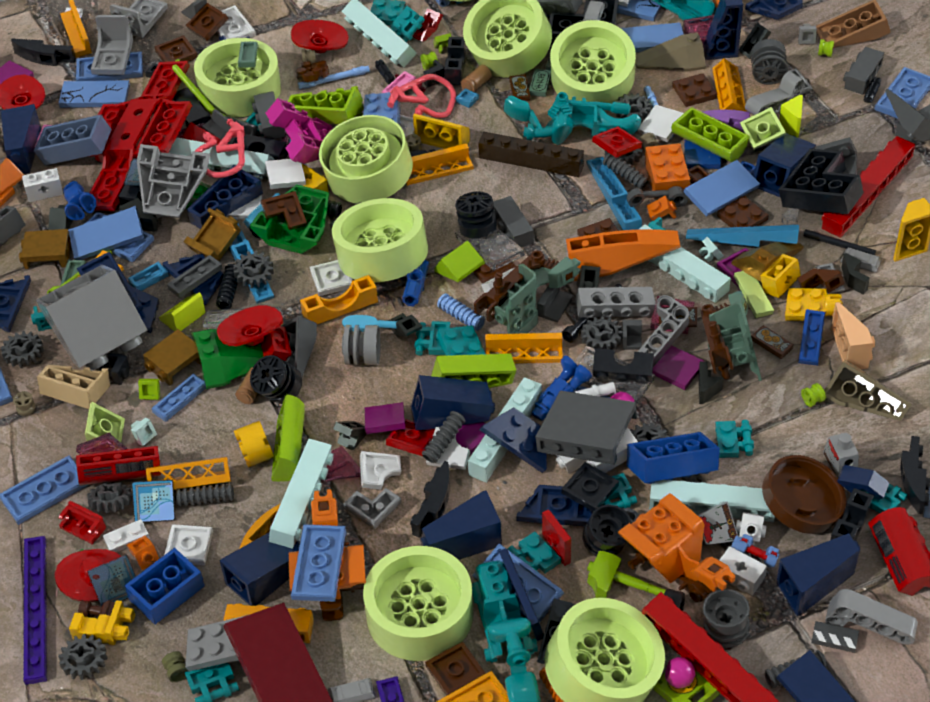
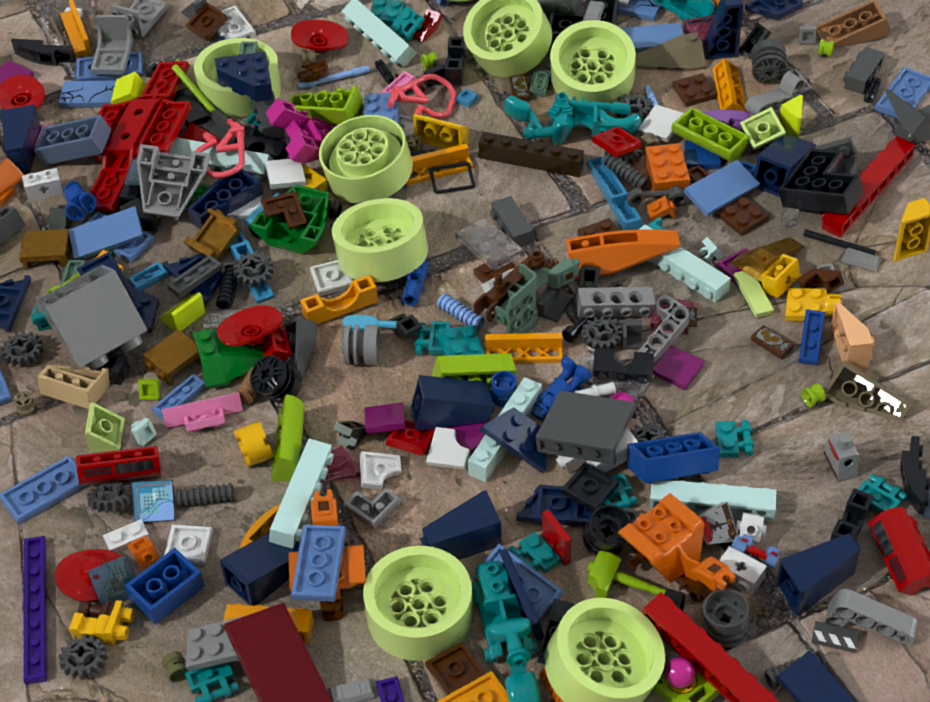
(81, 522): red hinge -> none
(100, 444): clear pink wing -> none
(127, 88): none -> neon yellow slope
(176, 49): reddish brown plate -> none
(194, 480): light orange fence -> none
(202, 413): none -> bright pink bracket
(246, 75): none -> dark blue brick
(435, 501): black slope -> none
(441, 41): lime tile -> none
(443, 437): dark grey piece -> none
(450, 166): none -> black piece
(459, 262): lime slope -> none
(476, 78): medium nougat piece -> none
(476, 214): black wheel -> none
(503, 387): none -> blue wheel
(708, 385): pearl dark grey slope -> none
(729, 335): sand green piece -> none
(747, 235): dark azure slope -> none
(804, 494): reddish brown brick -> none
(852, 275): pearl dark grey slope -> none
(861, 478): dark blue slope -> none

